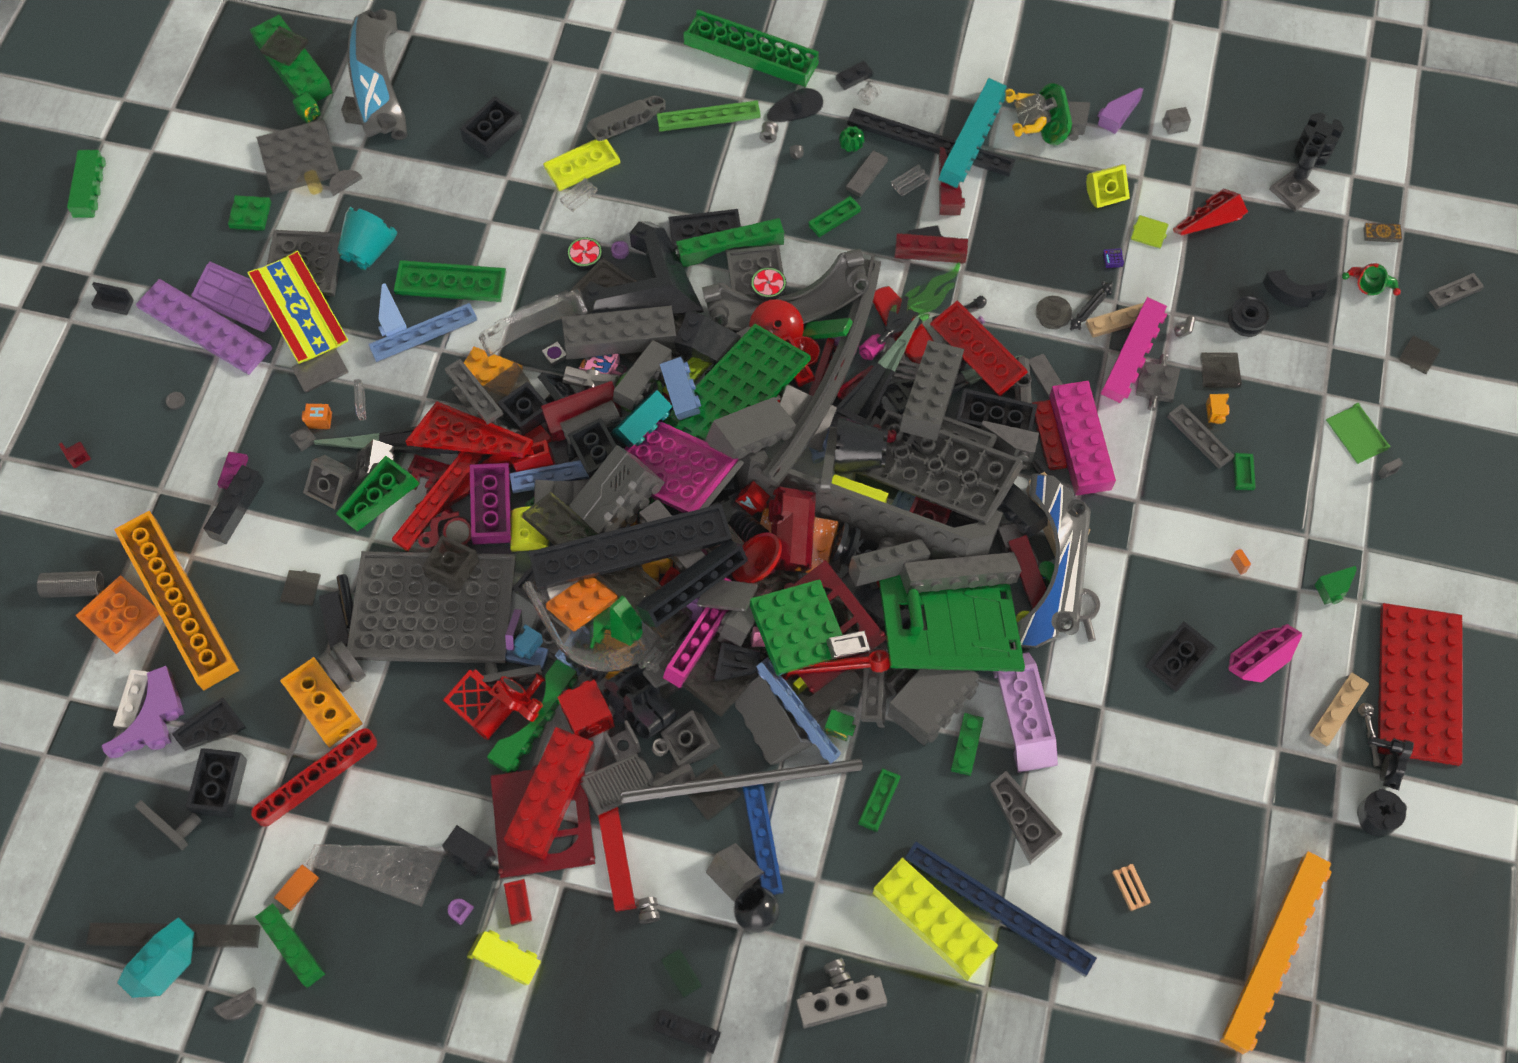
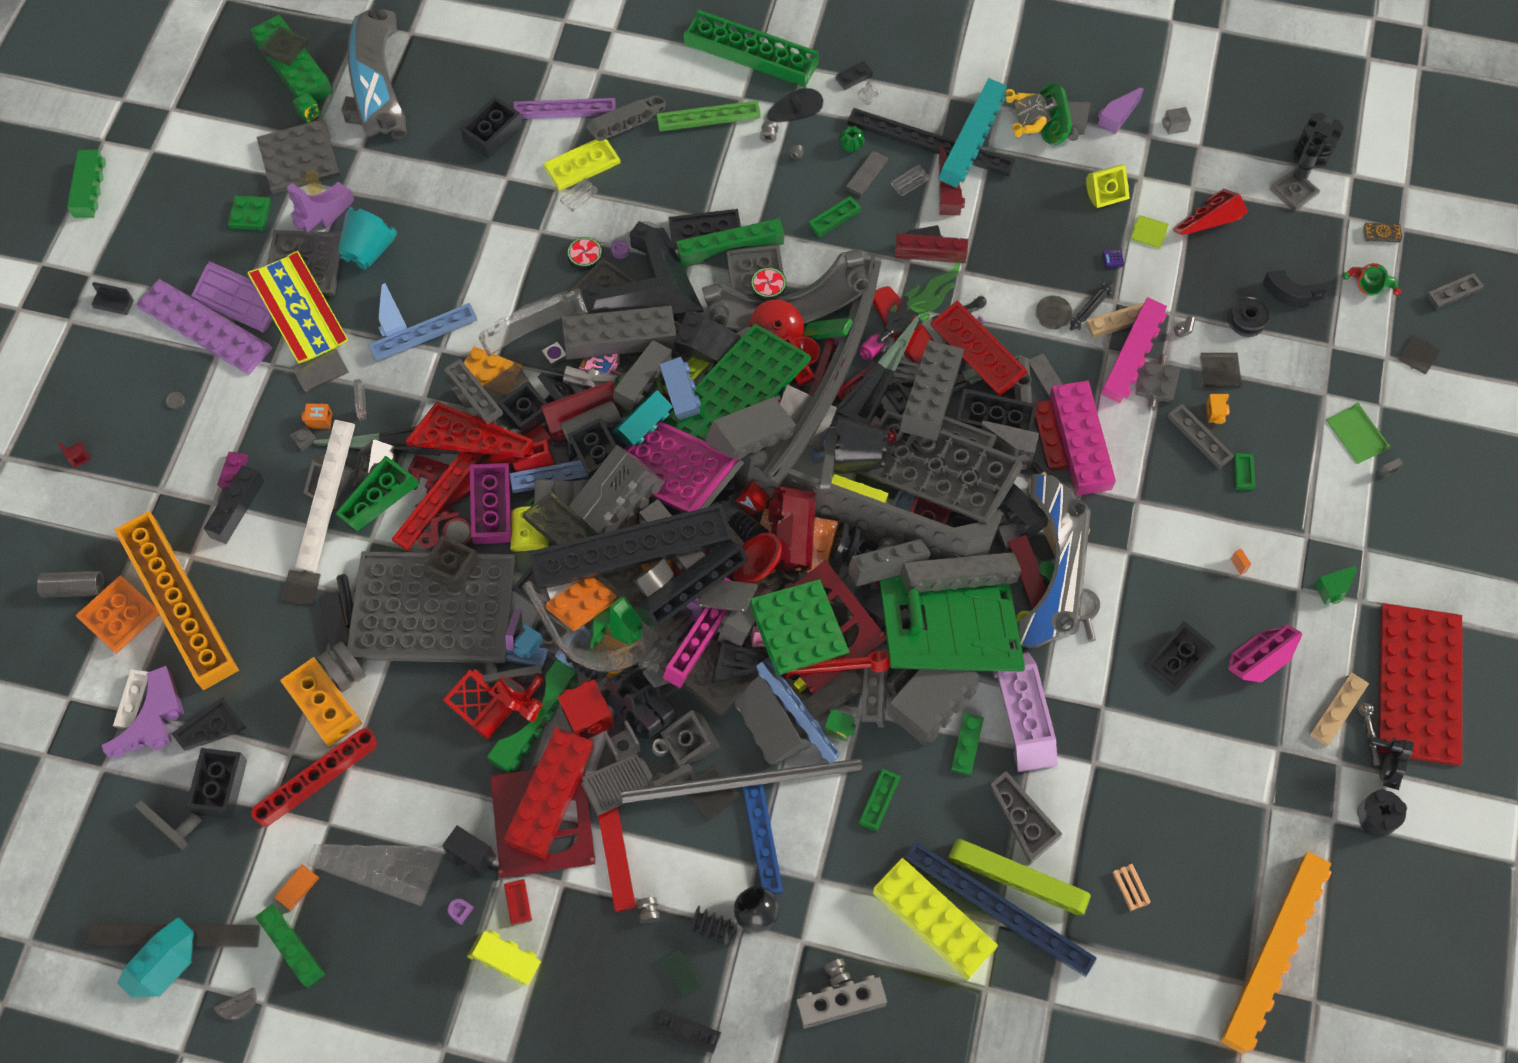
(318, 208): none -> medium lavender arch
(325, 496): none -> white plate
(343, 180): flat silver tile -> none
(450, 281): green plate -> none
(565, 108): none -> medium lavender tile
(654, 577): none -> dark grey arch
(713, 926): none -> black piece
(733, 871): flat silver slope -> none
(847, 645): tile -> none
(1019, 877): none -> lime beam

